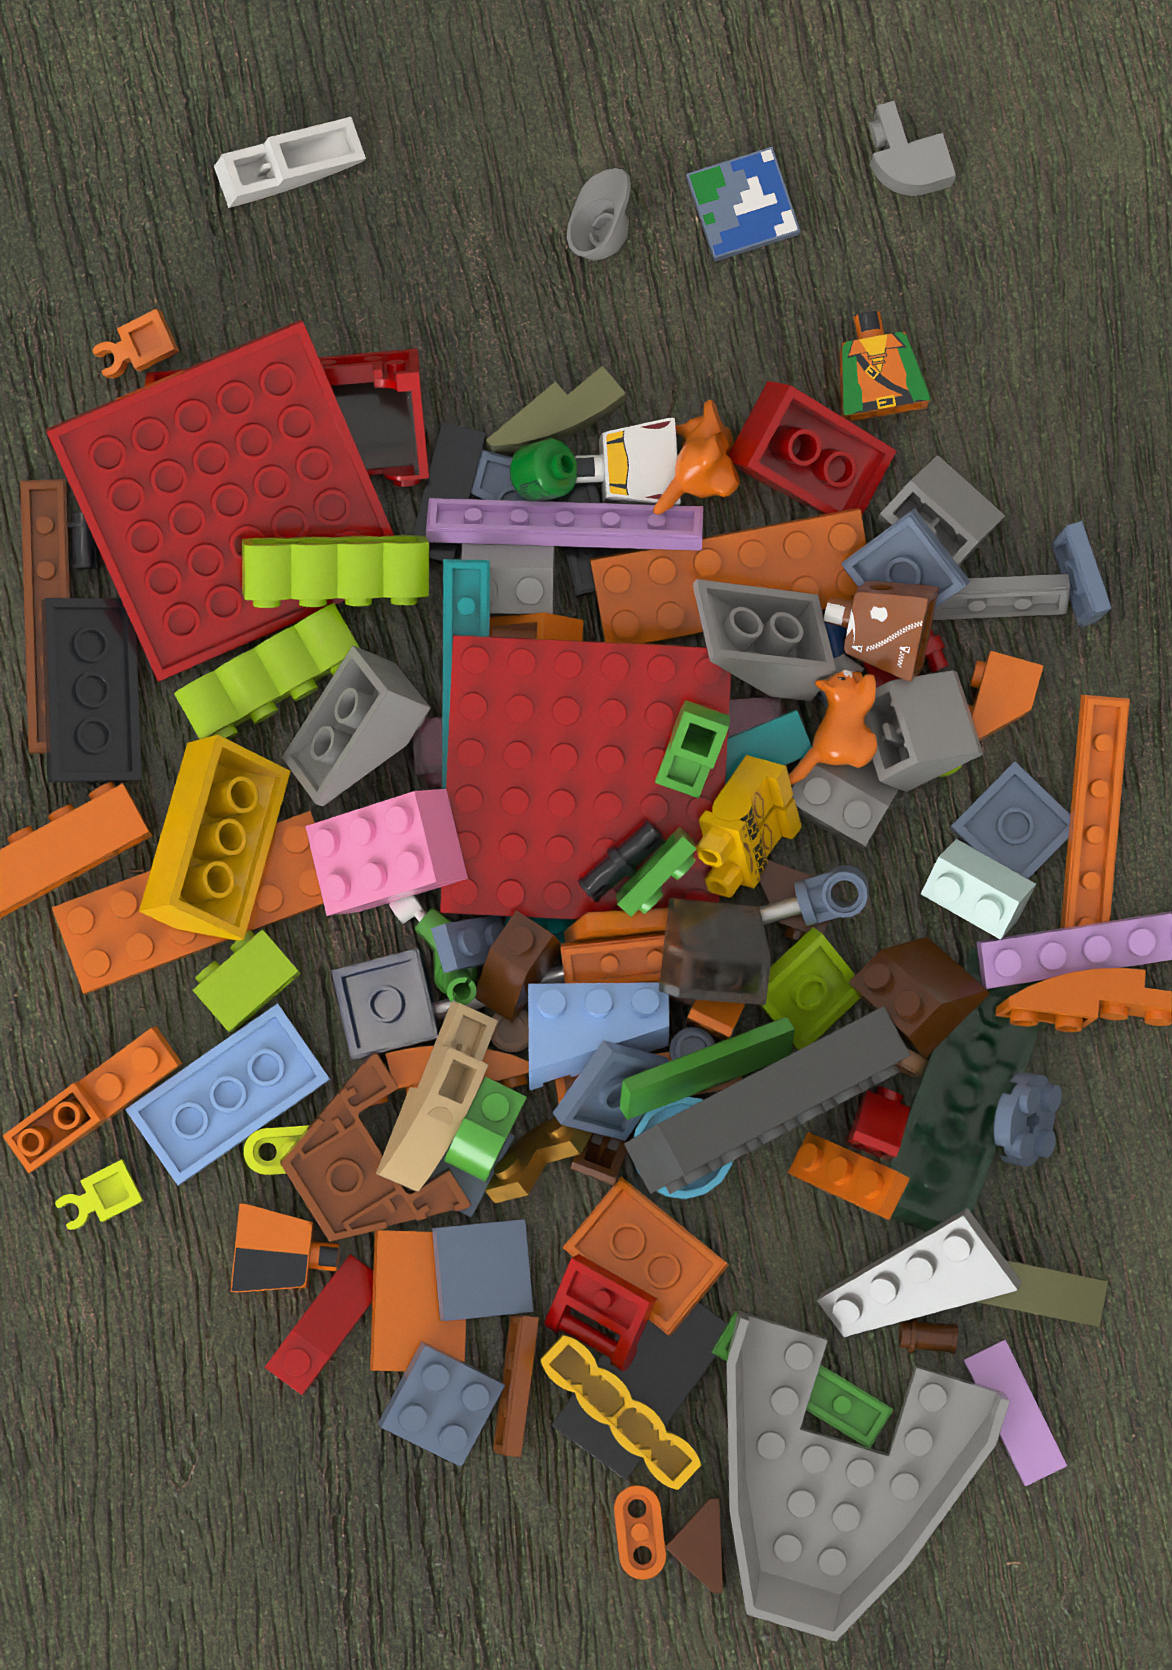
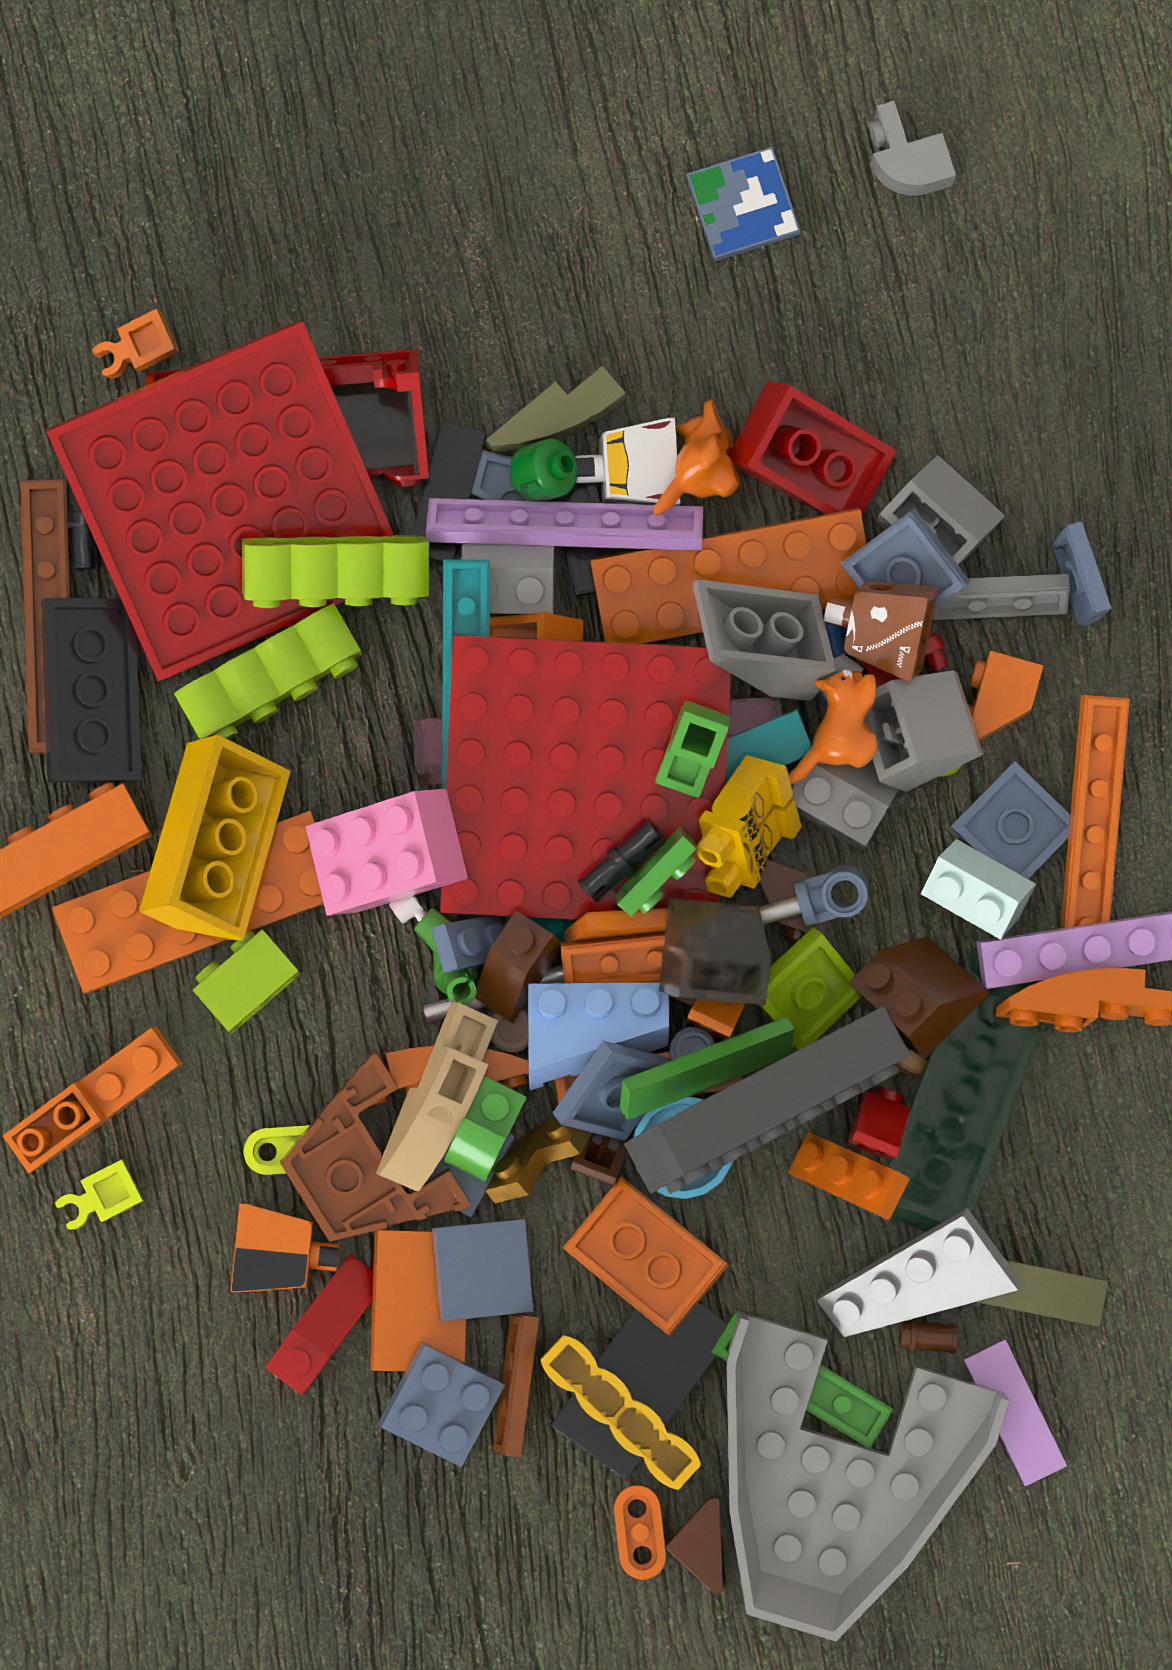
(228, 1094): light blue plate -> none
(288, 161): white slope -> none
(355, 725): light grey slope -> none
(386, 1004): plate -> none
(599, 216): light grey cap -> none
(605, 1300): red plate -> none
(879, 373): torso -> none
(1027, 1119): sand blue plate -> none

